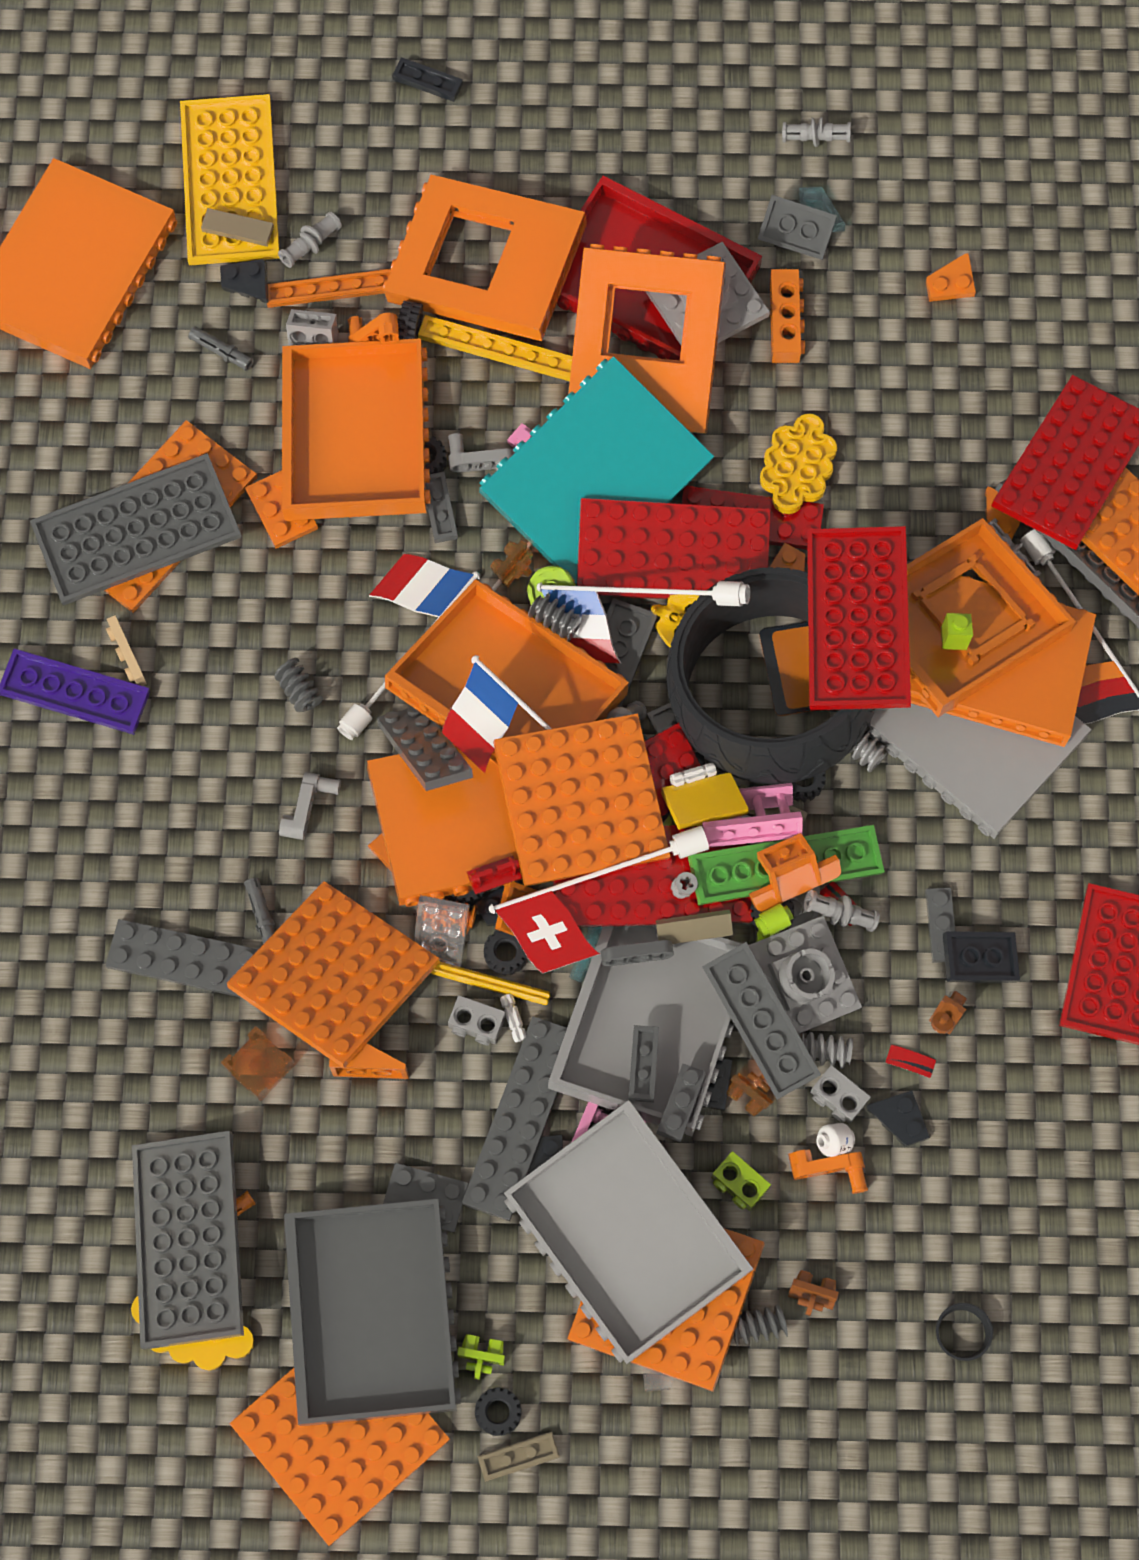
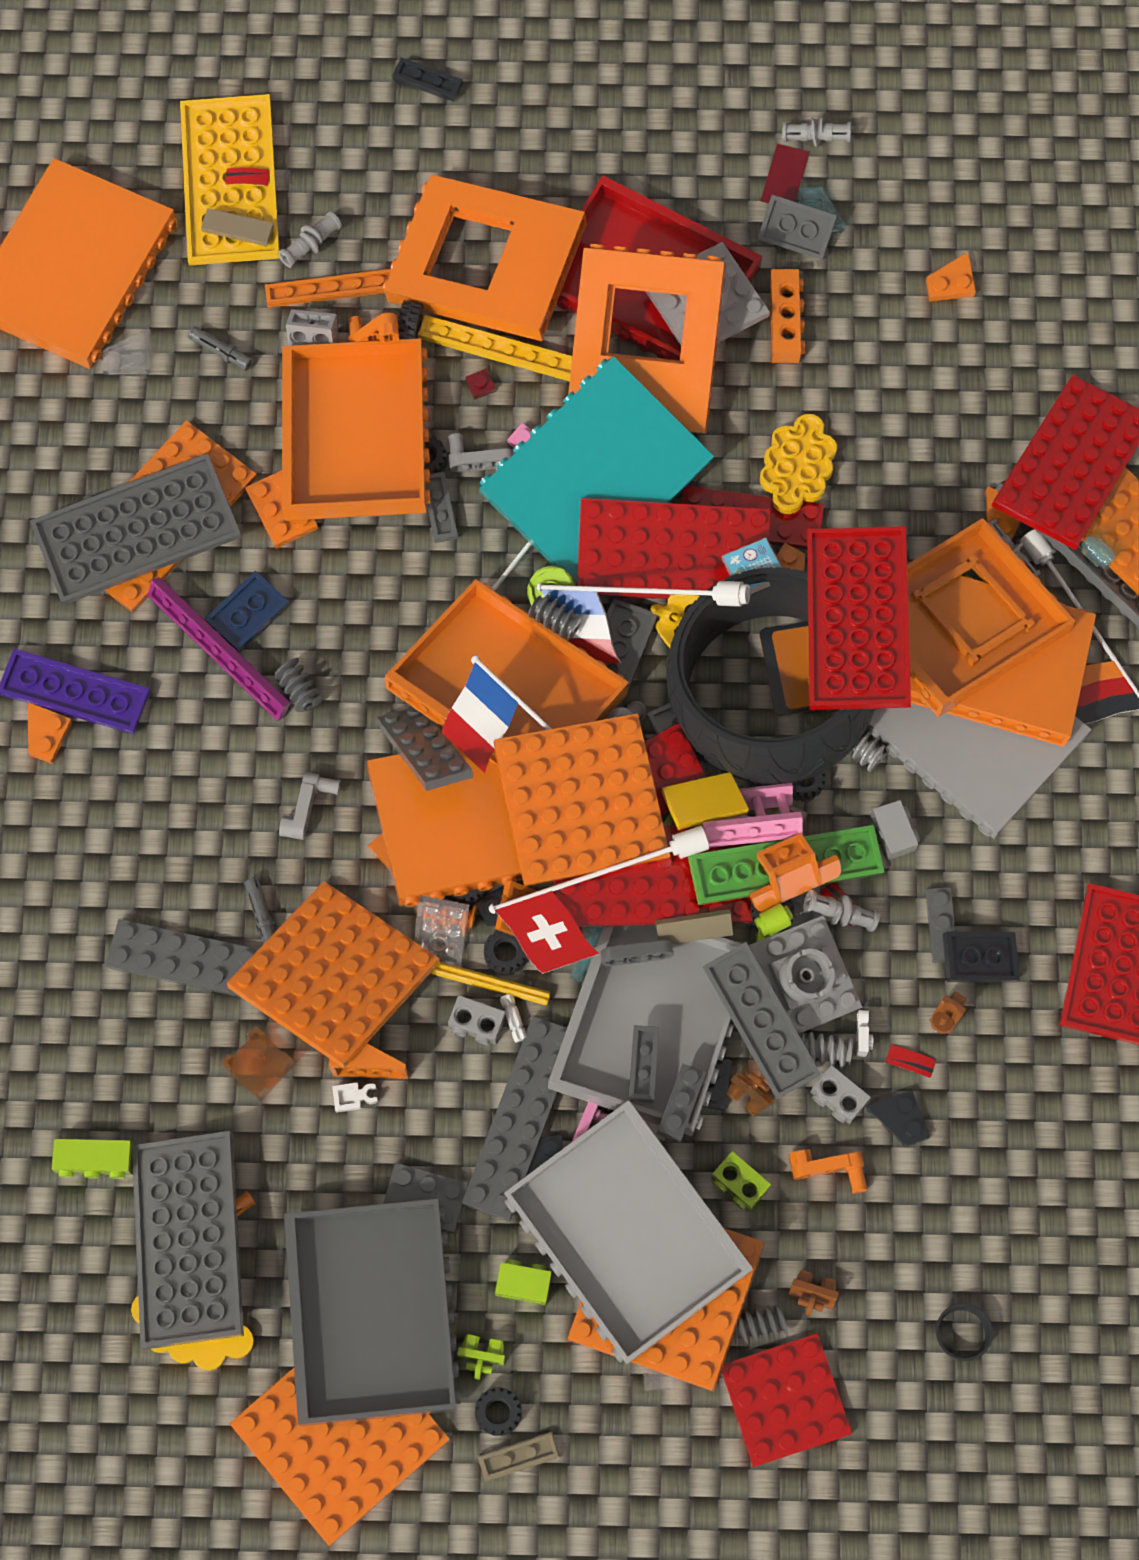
(45, 732): none -> orange wing
(92, 1158): none -> lime brick
(124, 651): tan plate -> none
(129, 355): none -> clear wing
(218, 648): none -> magenta plate
(246, 279): black wing -> none
(247, 176): none -> red sticker
(247, 611): none -> dark blue plate
(348, 1096): none -> white plate
(418, 587): flag -> none
(480, 384): none -> dark red plate
(494, 874): red hinge -> none
(515, 564): clear orange hips -> none
(523, 1282): none -> lime brick
(691, 884): light grey bush -> none
(693, 774): white axle -> none
(751, 557): none -> medium azure tile
(785, 173): none -> dark red sticker
(785, 1400): none -> red plate
(835, 1139): white head -> none
(864, 1040): none -> white plate
(894, 829): none -> light grey brick
(956, 631): lime brick -> none
(1098, 551): none -> clear light blue brick

